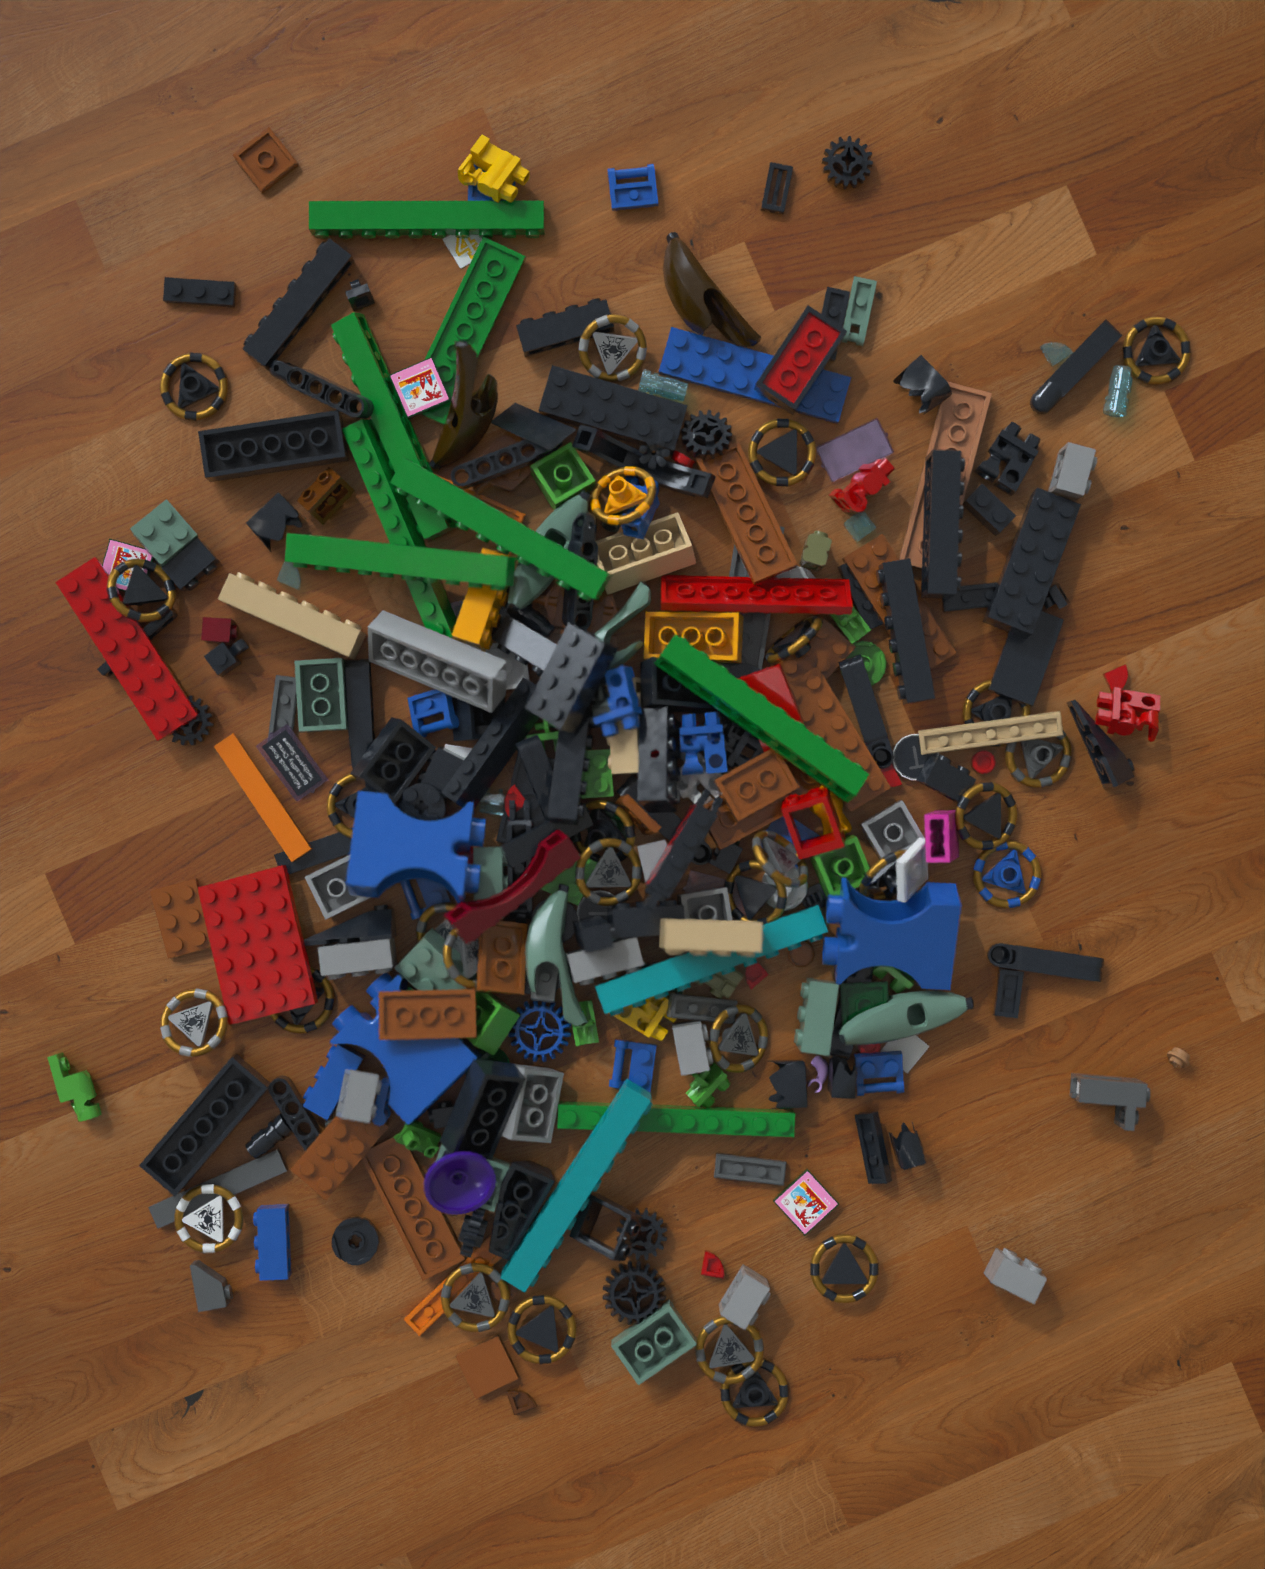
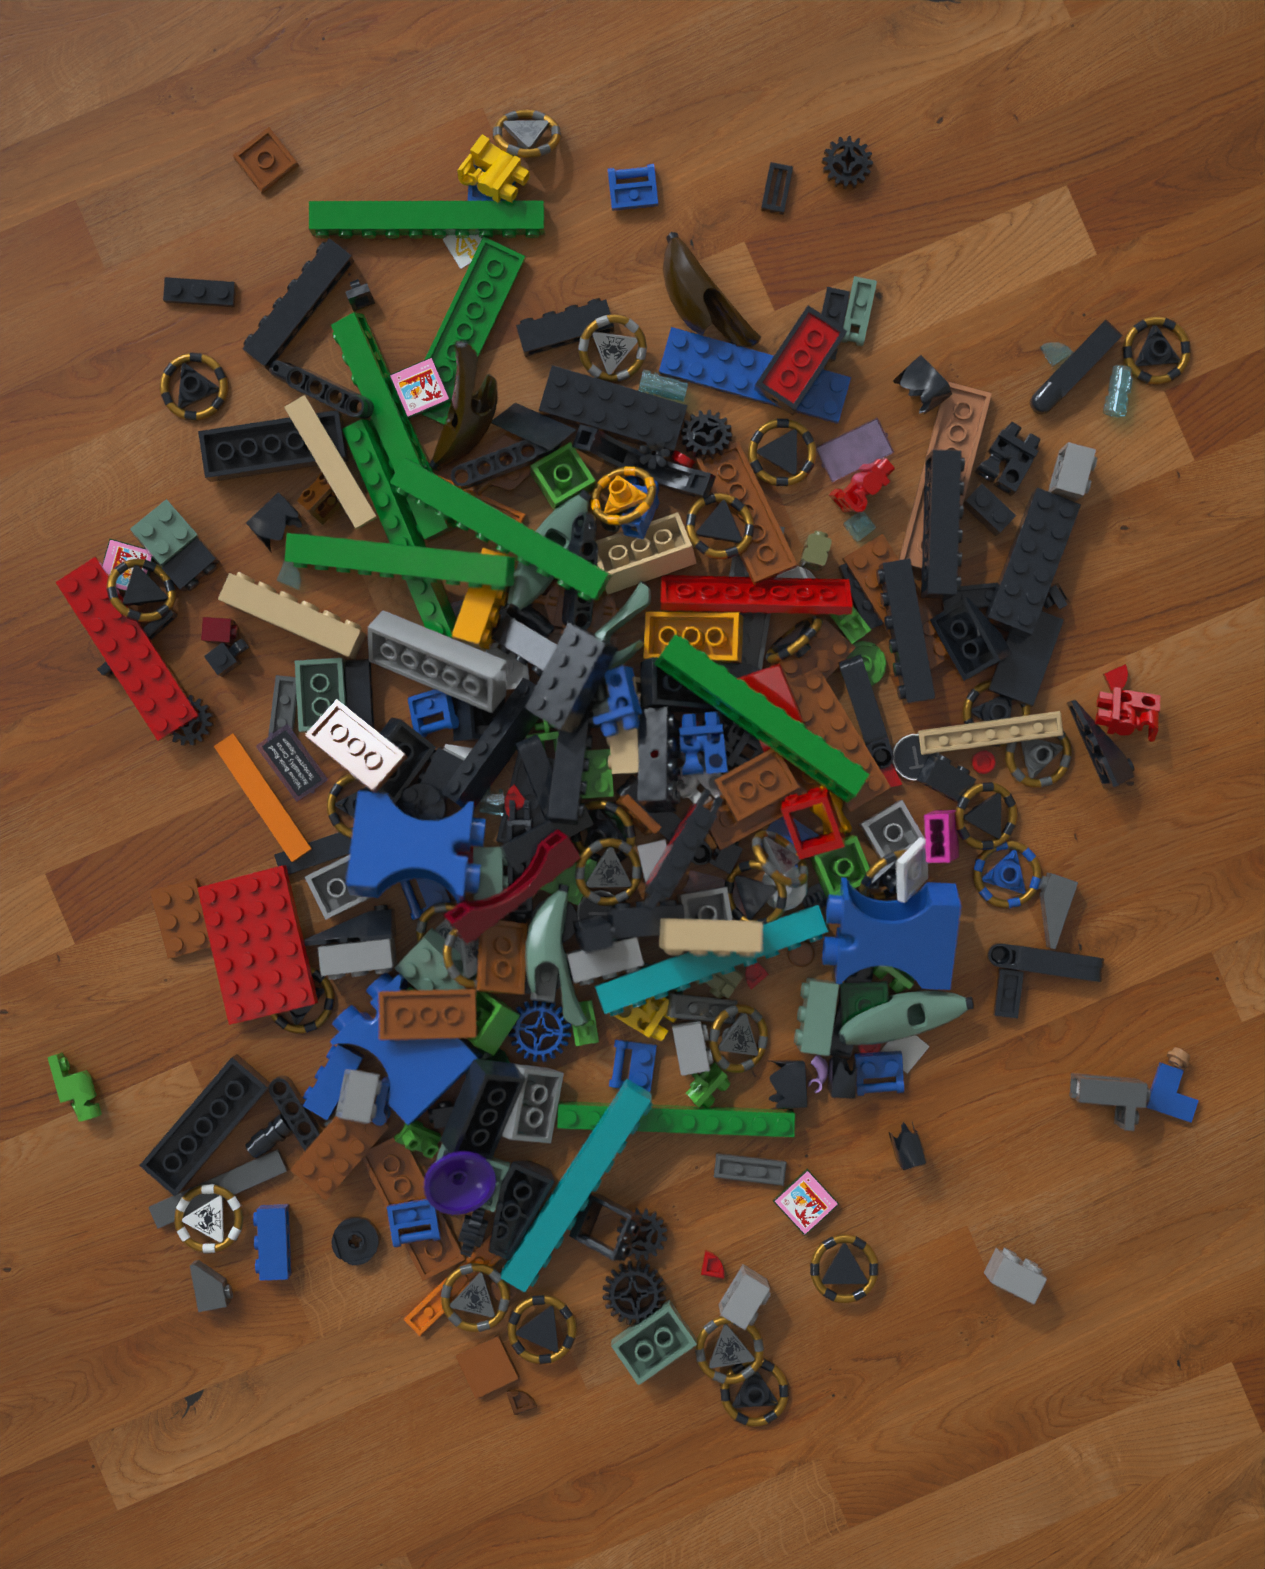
(193, 1022): piece -> none
(330, 462): none -> tan tile
(355, 746): none -> plate
(410, 1215): none -> blue plate
(526, 133): none -> piece
(720, 526): none -> piece
(873, 1147): black plate -> none
(970, 638): none -> black slope
(1055, 902): none -> dark grey slope
(1165, 1096): none -> blue tile

